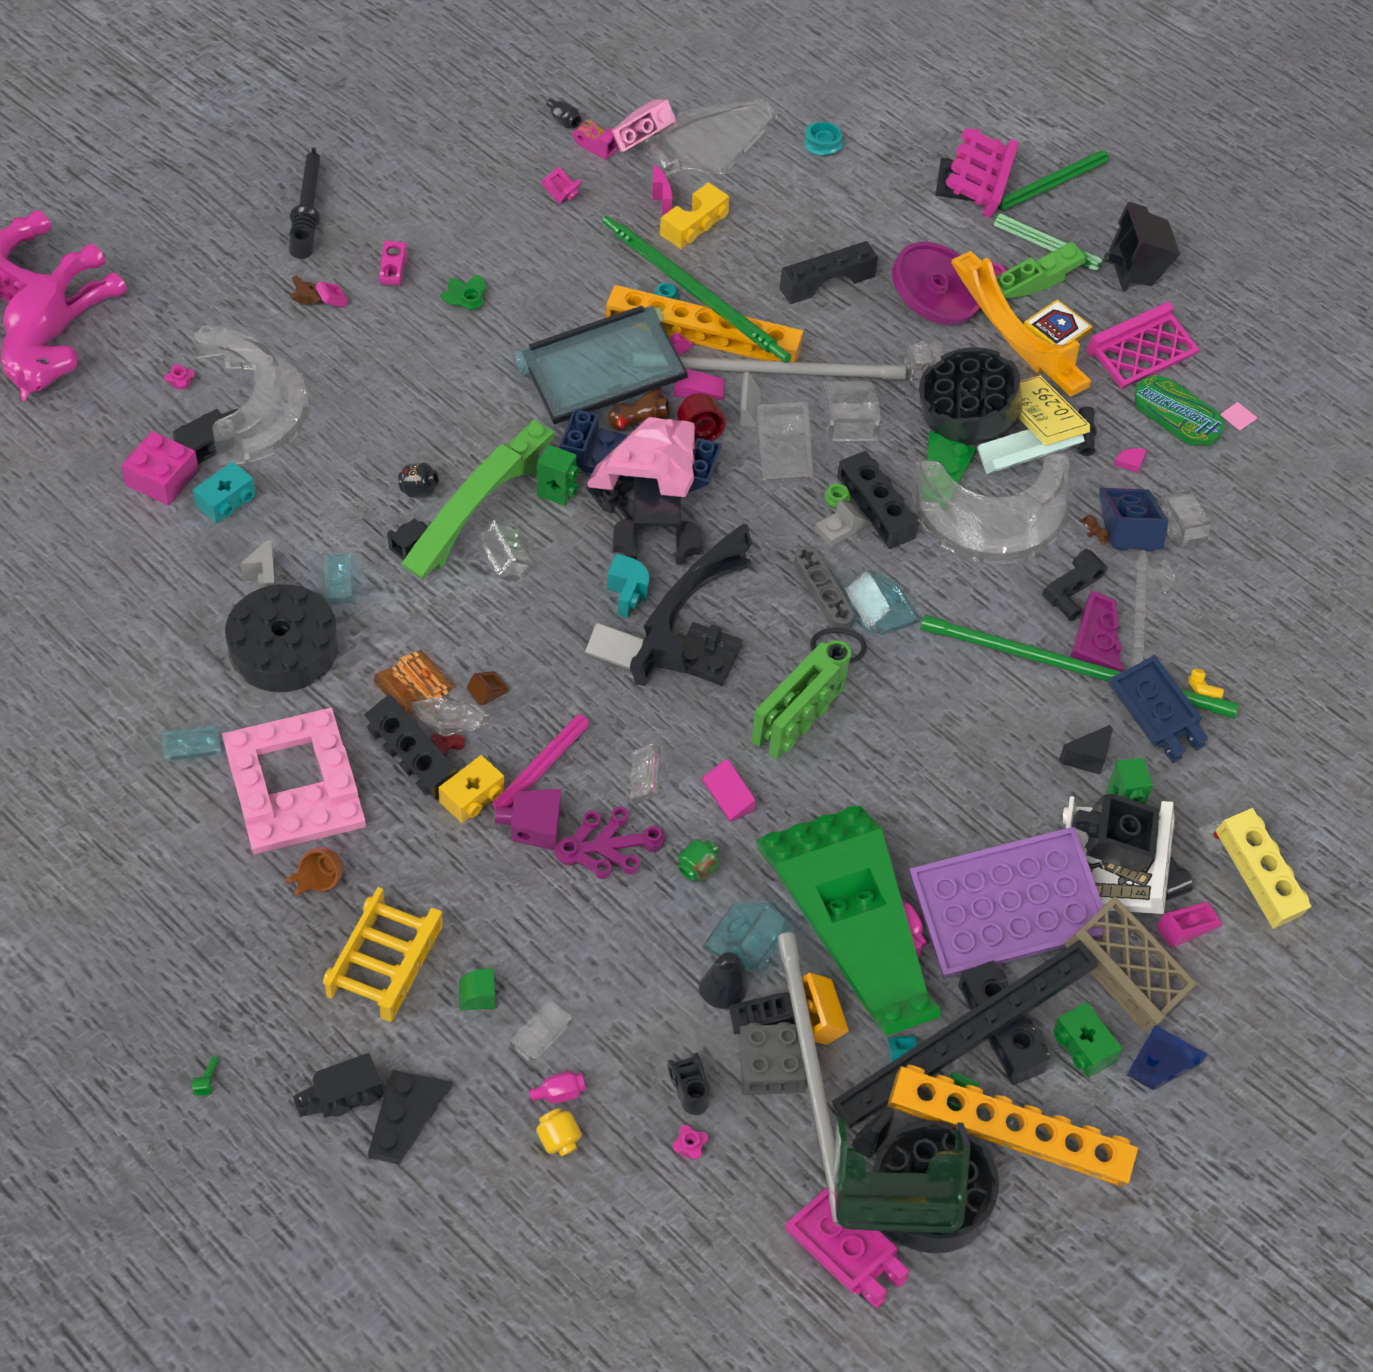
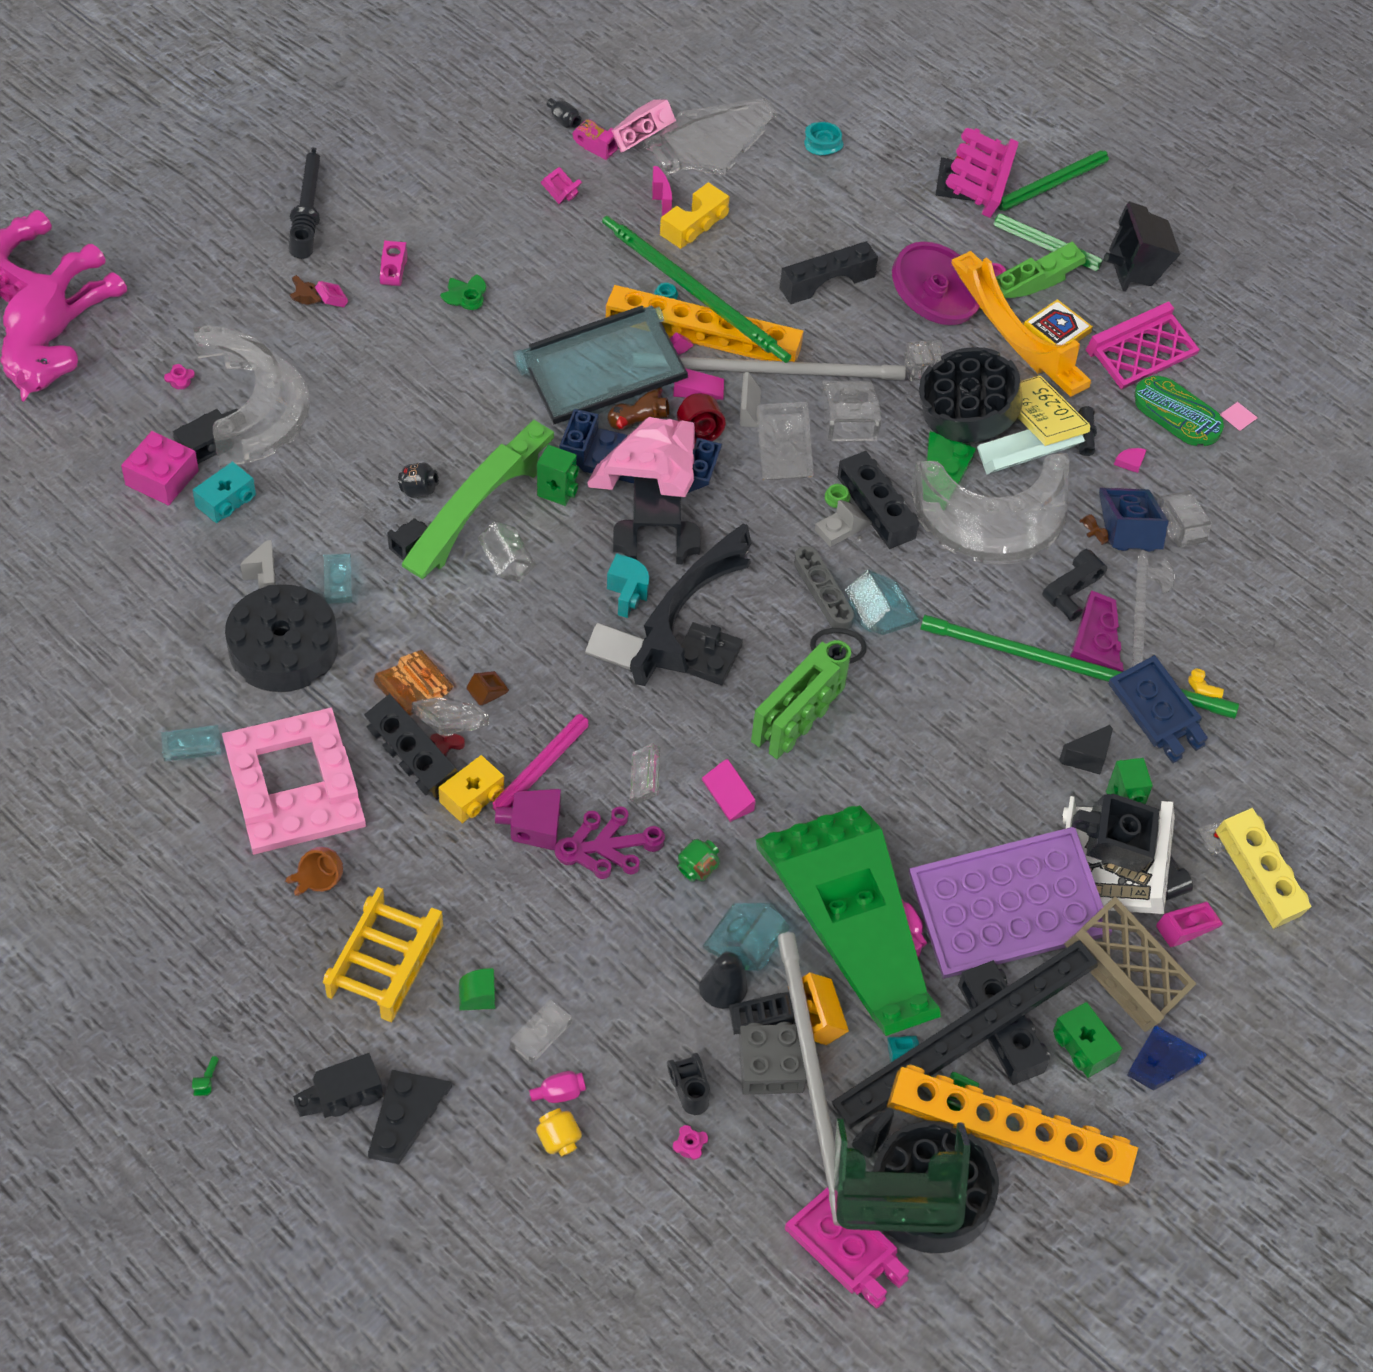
(613, 500): black piece -> none

